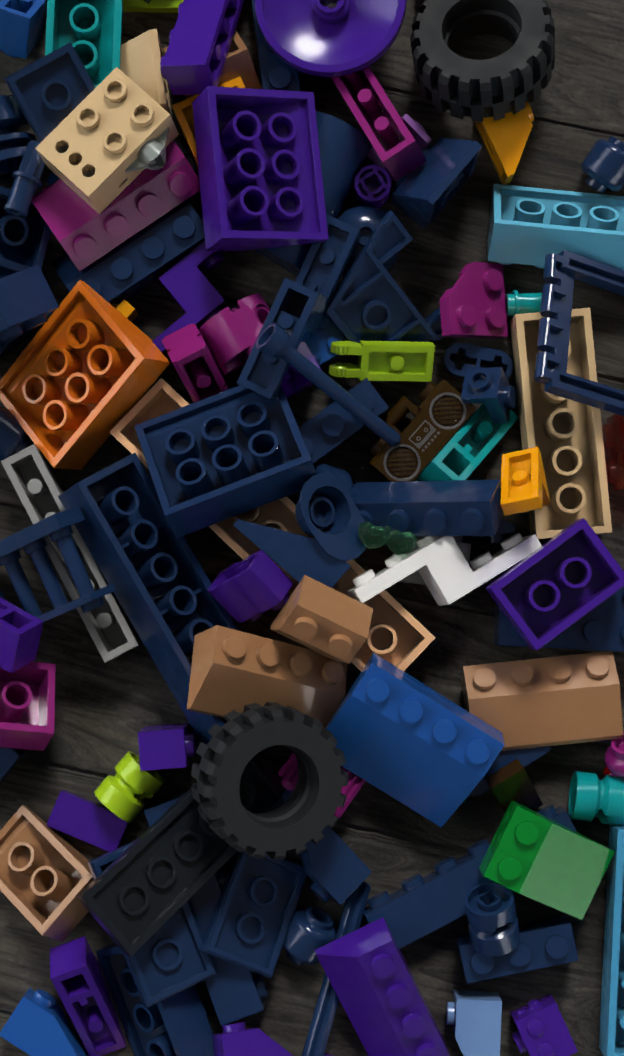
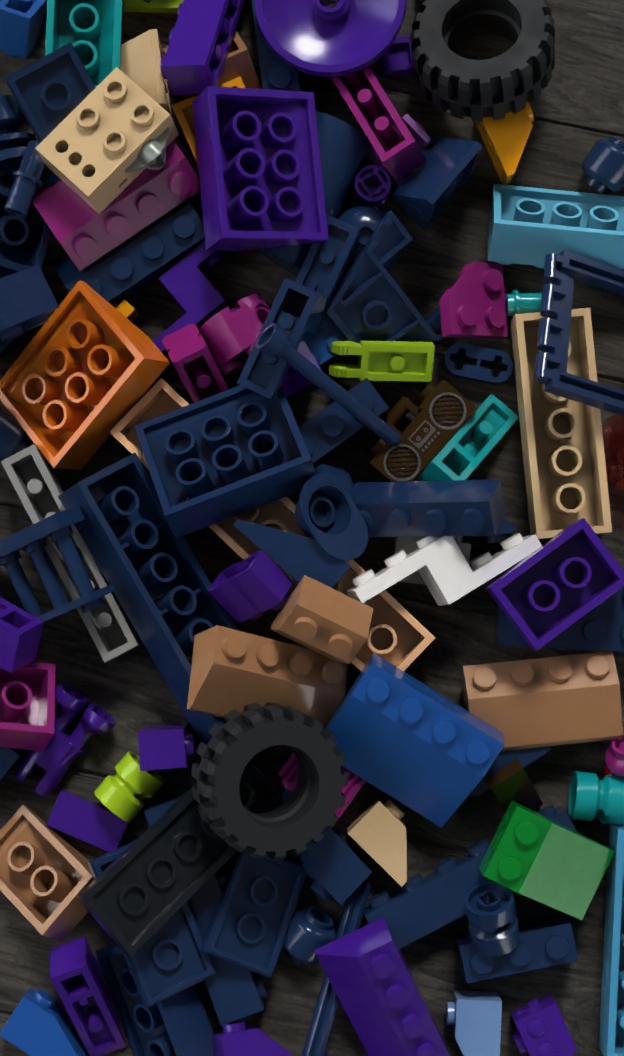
(64, 747): none -> dark purple piece
(377, 536): clear green piece -> none
(383, 837): none -> tan slope
(398, 59): none -> dark purple tile
(492, 389): dark blue bracket -> none
(523, 482): light orange slope -> none

